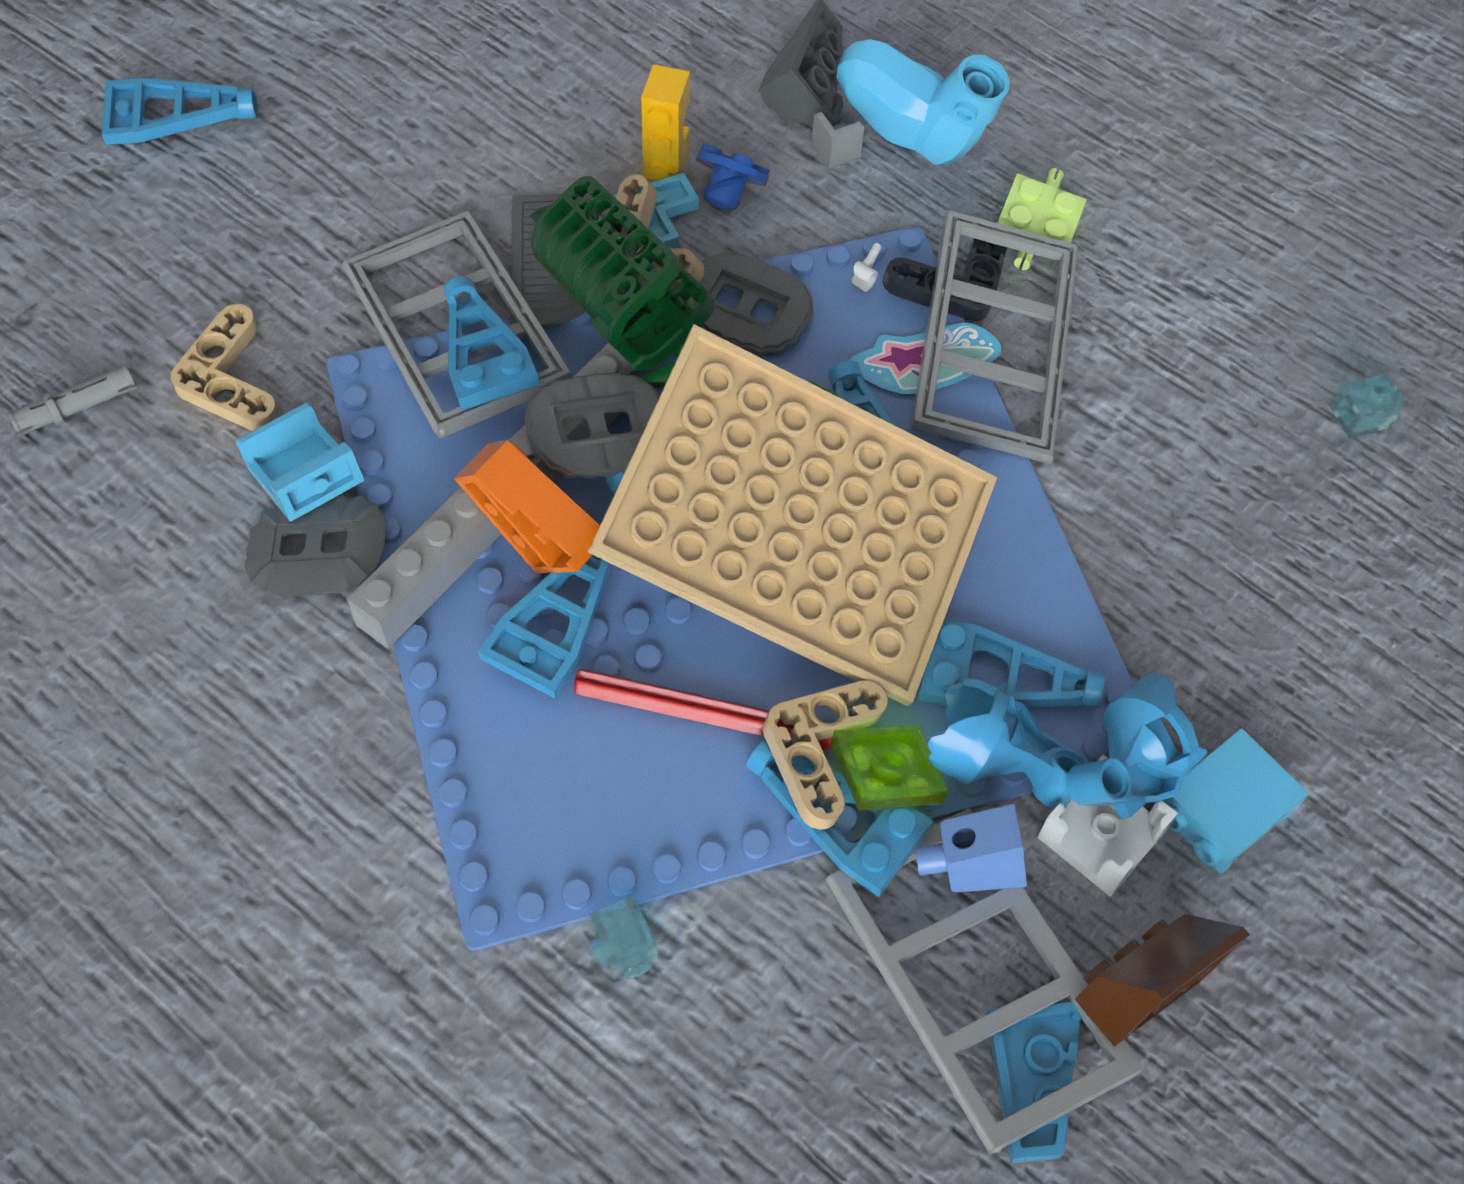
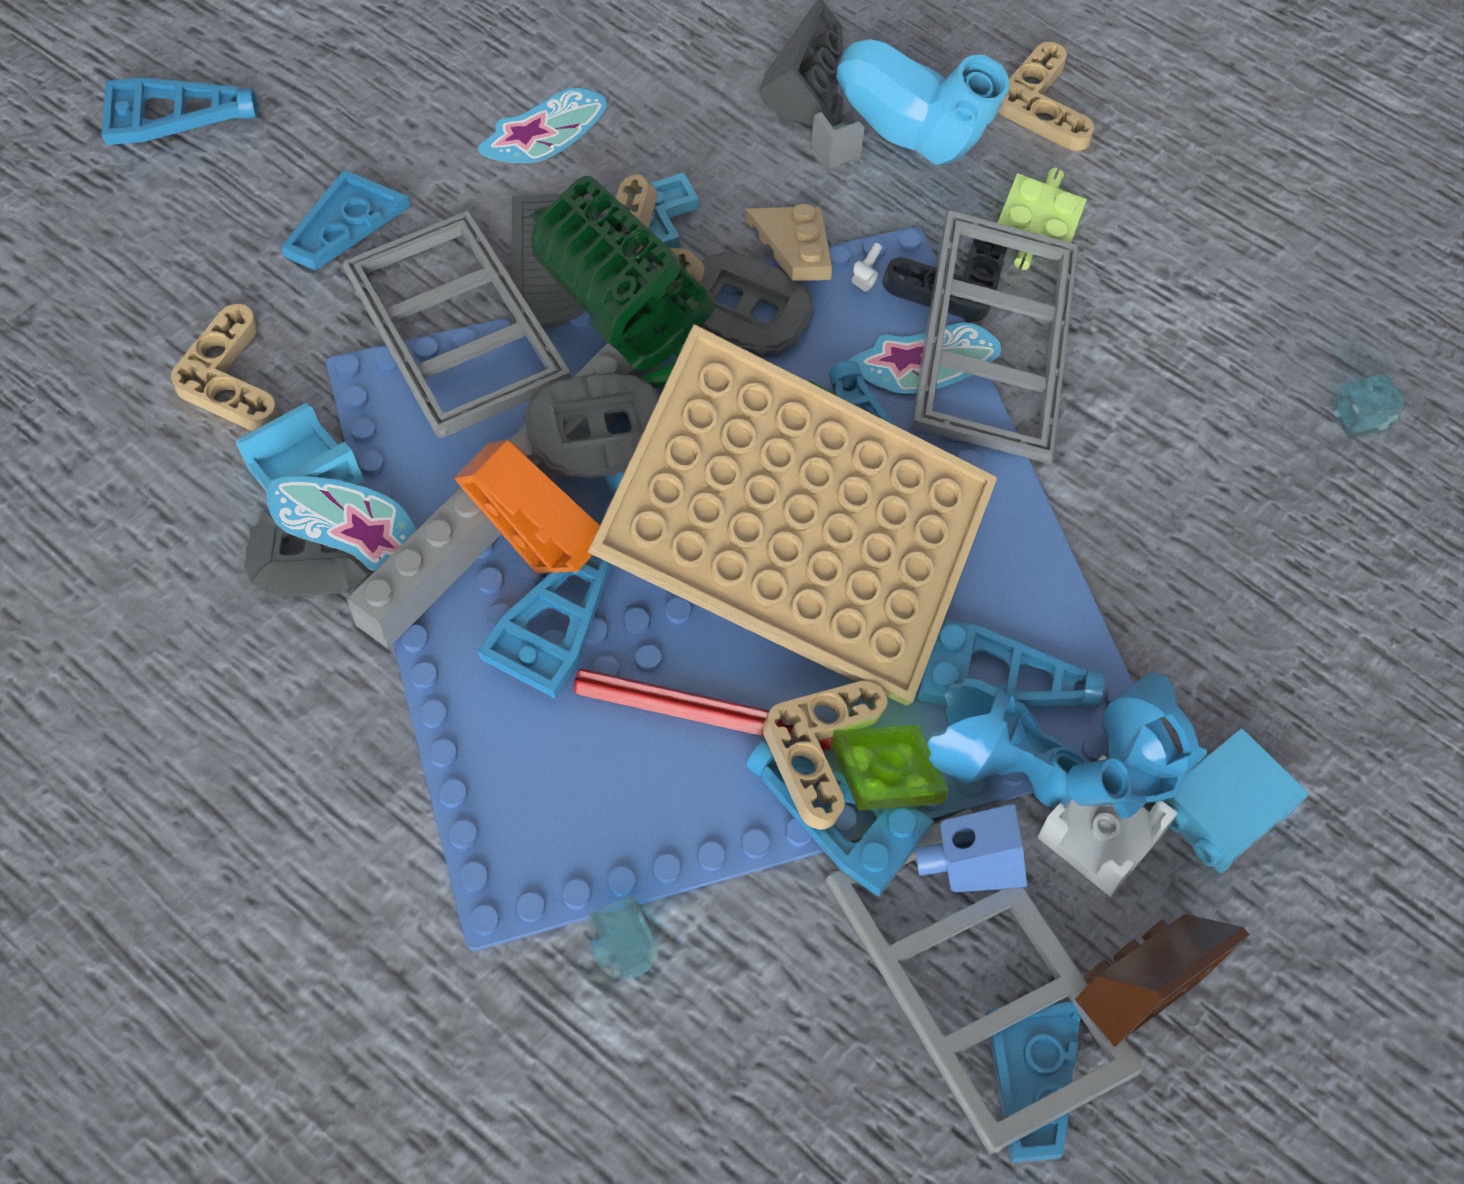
(73, 400): light grey pin -> none
(340, 516): none -> sticker
(341, 219): none -> dark azure wing
(492, 377): dark azure plate -> none
(545, 128): none -> sticker
(663, 114): yellow arch -> none
(729, 176): blue plate -> none
(797, 239): none -> tan wing
(1032, 96): none -> tan beam

